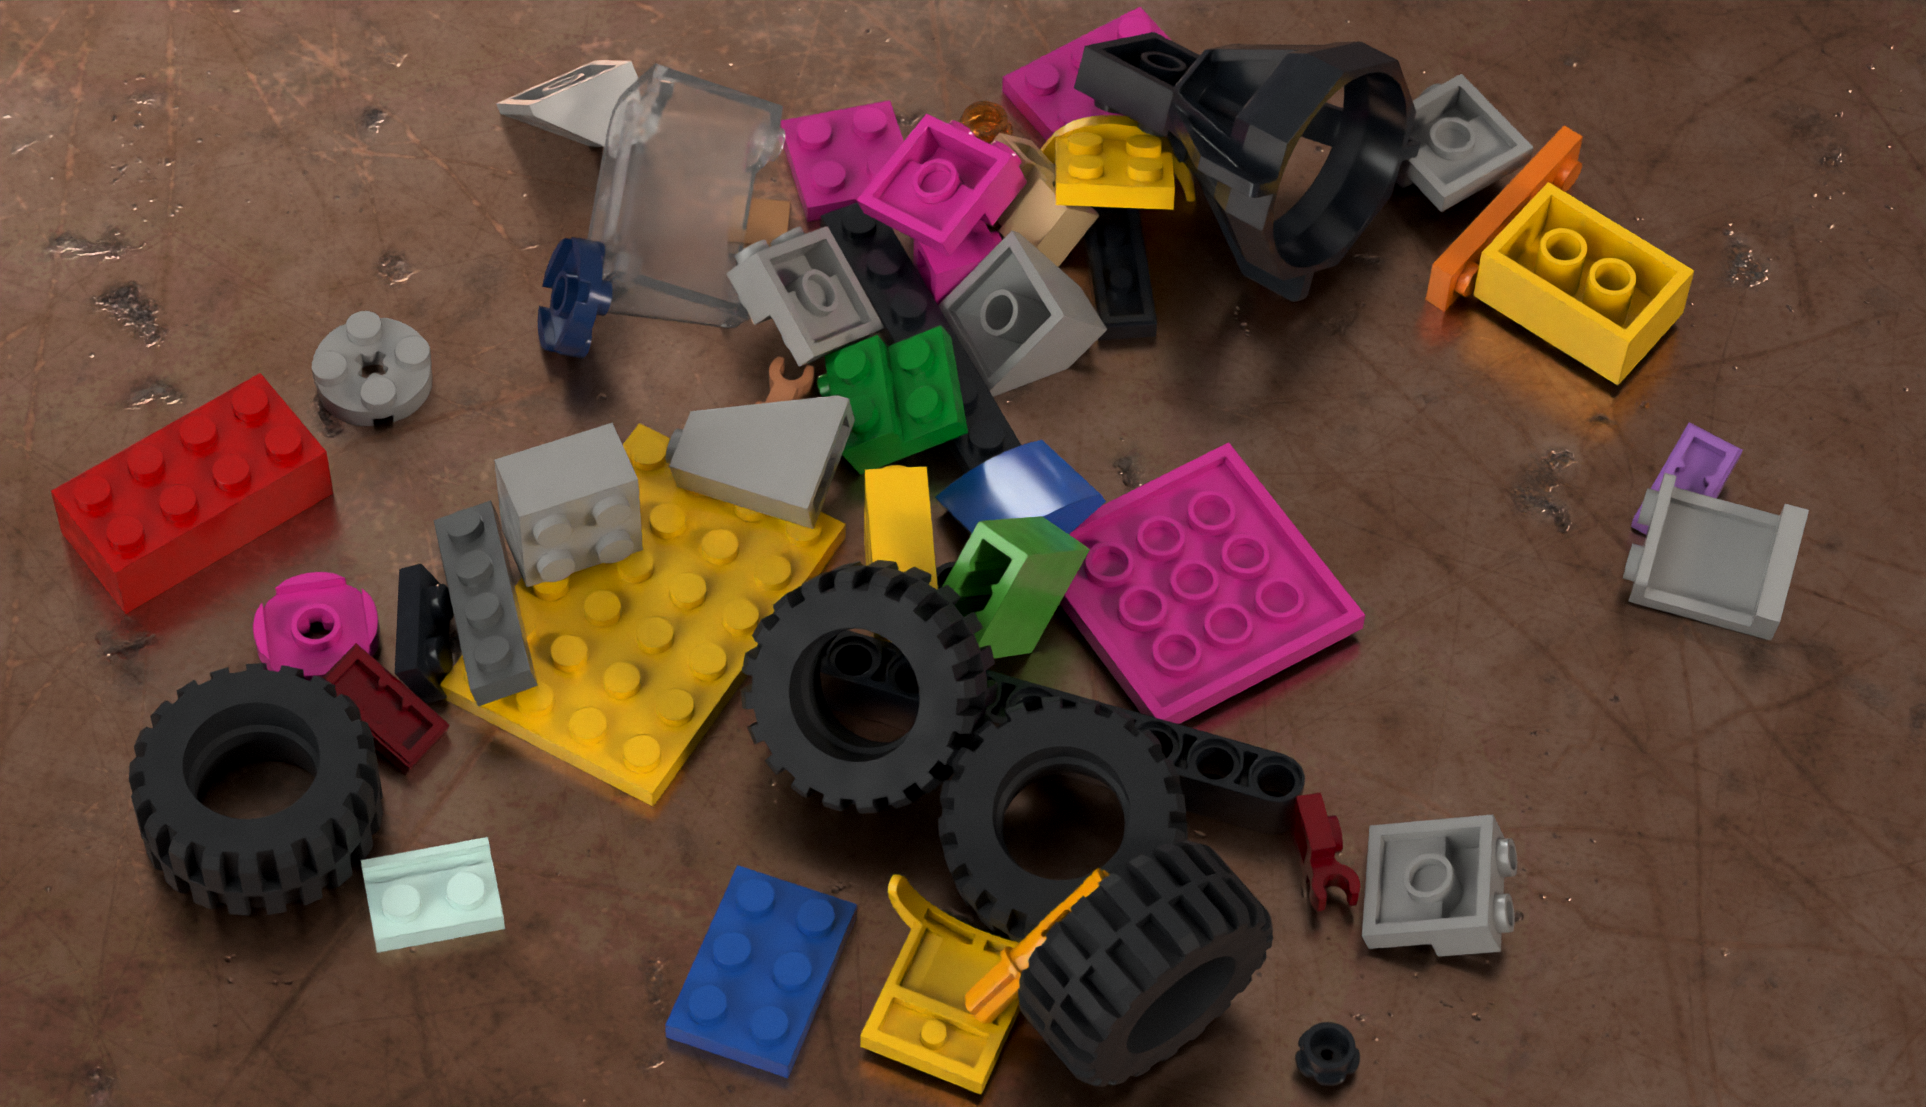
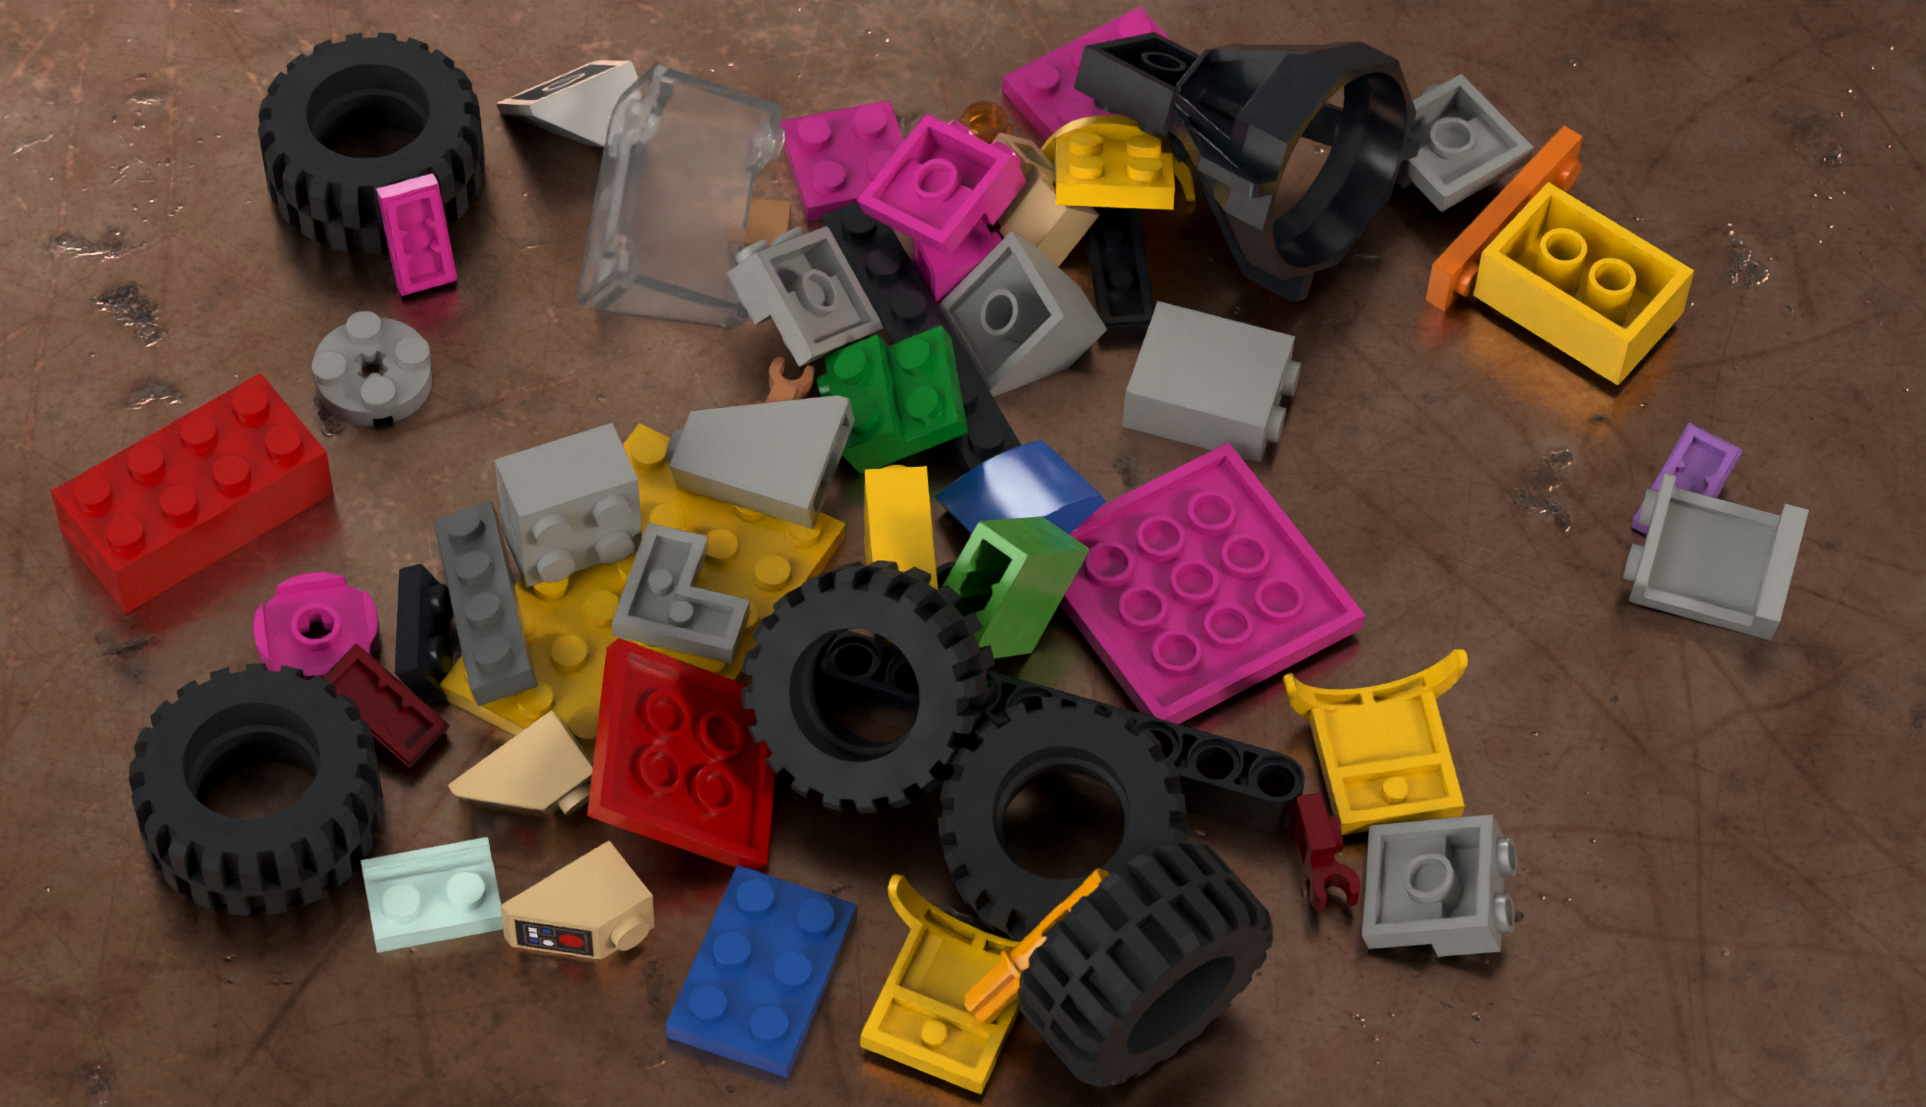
(359, 88): none -> black tyre
(417, 234): none -> dark pink plate
(532, 772): none -> tan slope
(576, 296): dark blue plate -> none
(582, 908): none -> tan slope
(665, 606): none -> light grey plate
(680, 758): none -> red plate
(1210, 381): none -> light grey brick
(1327, 1038): black plate -> none
(1384, 747): none -> yellow piece

